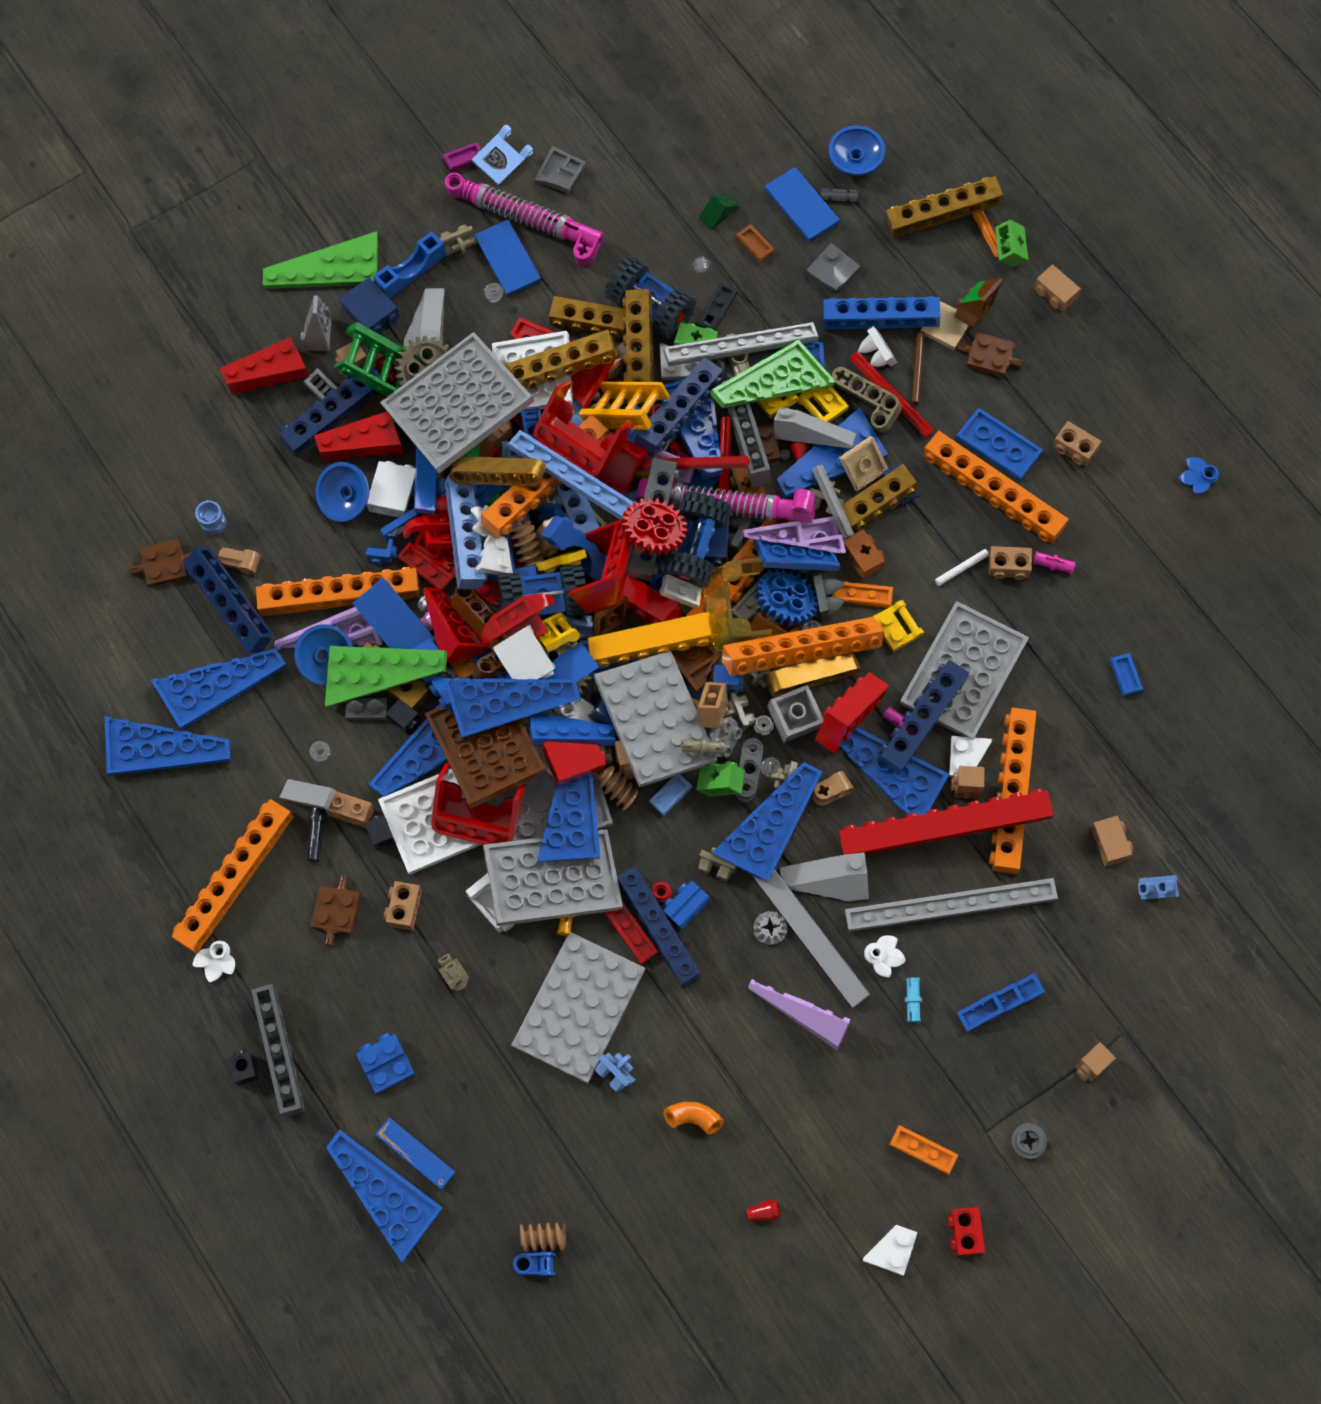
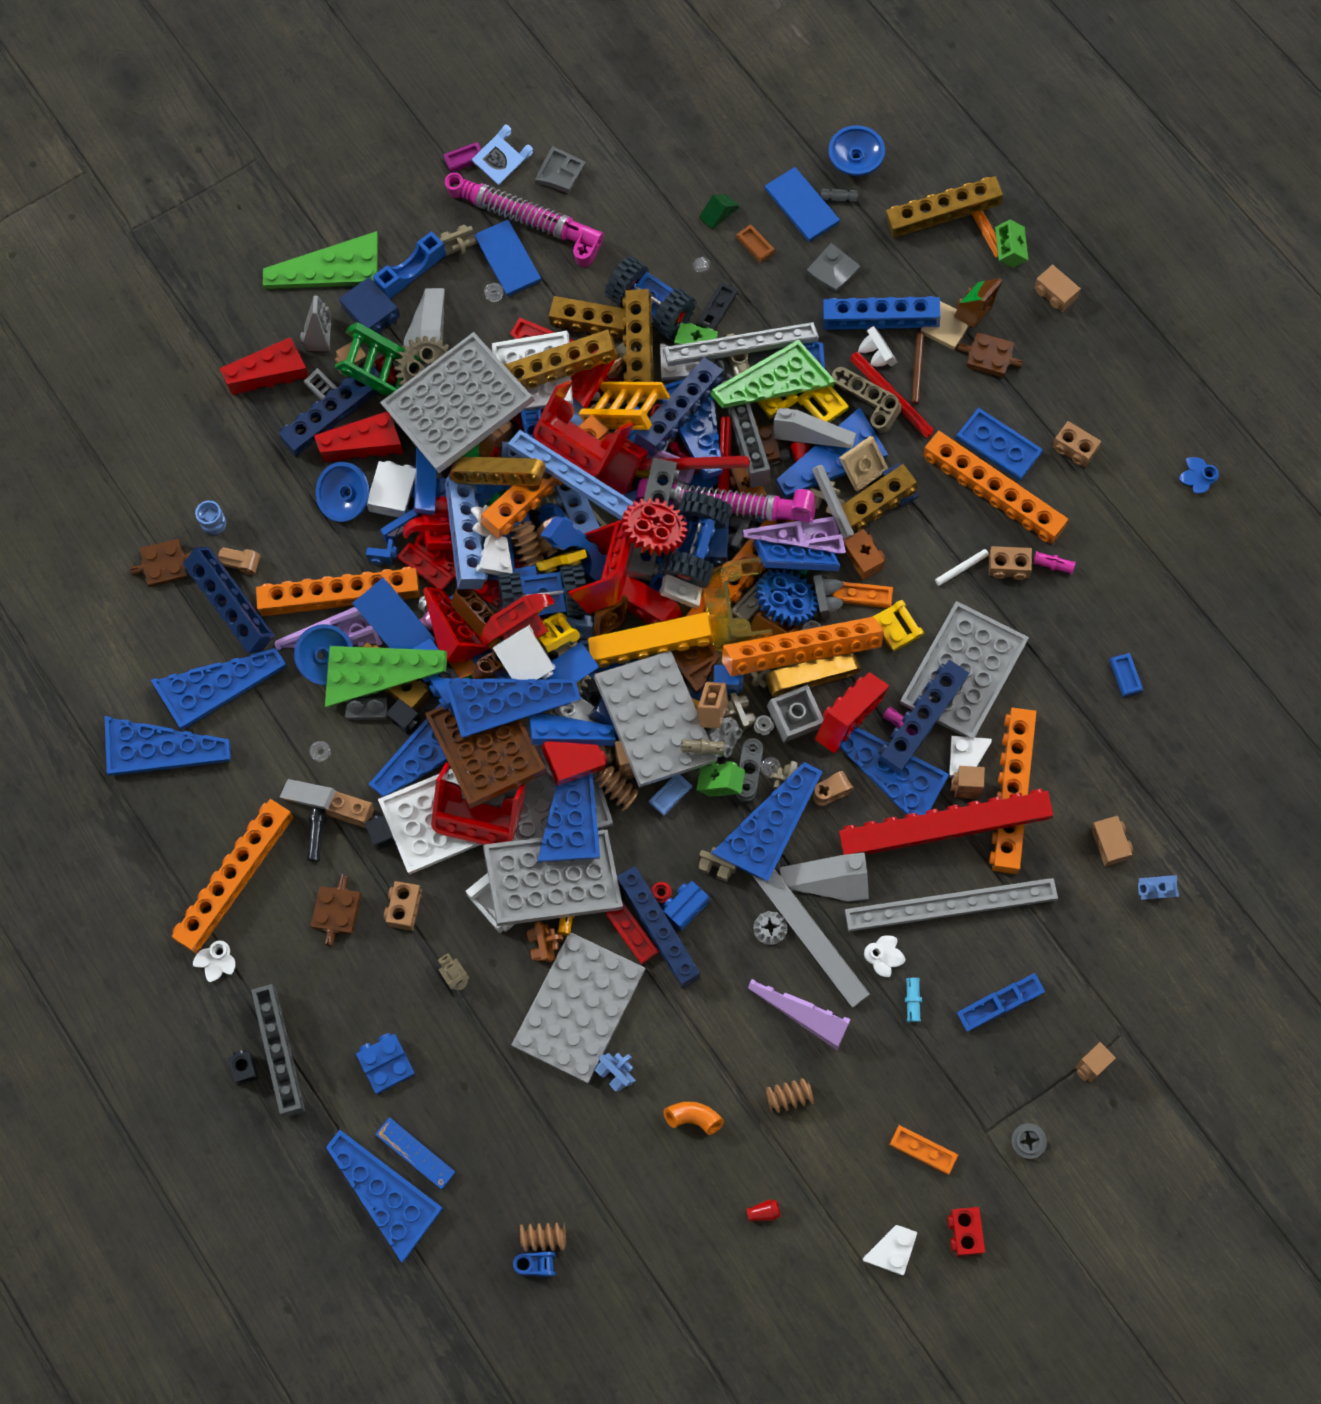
(547, 942): none -> dark orange hips
(789, 1095): none -> medium nougat piece

